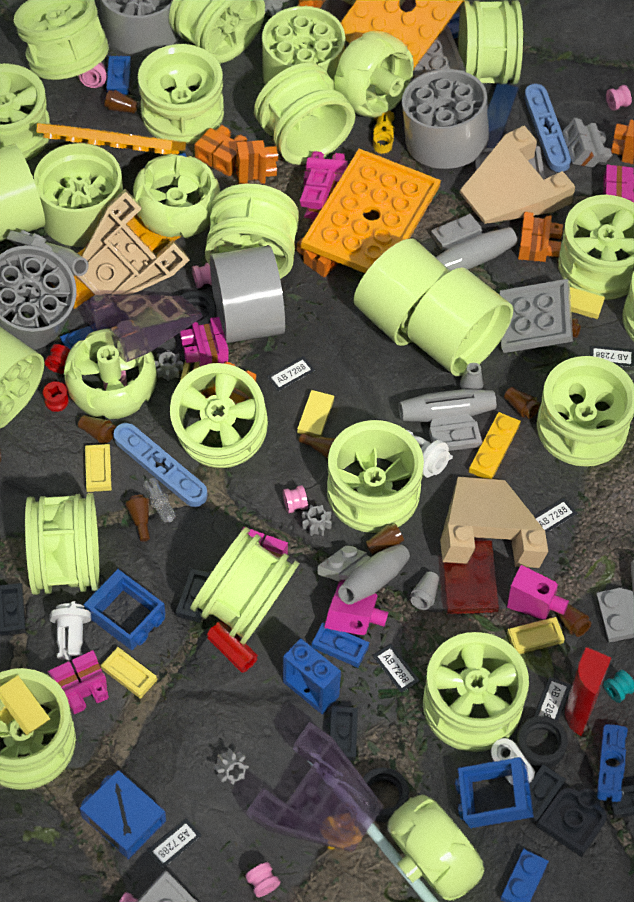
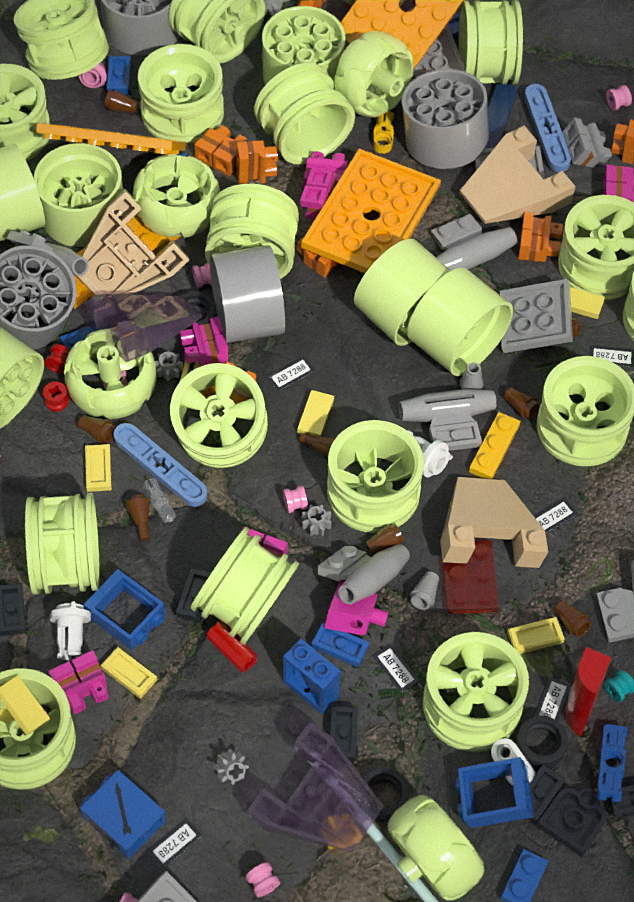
(535, 594): dark pink torso -> none

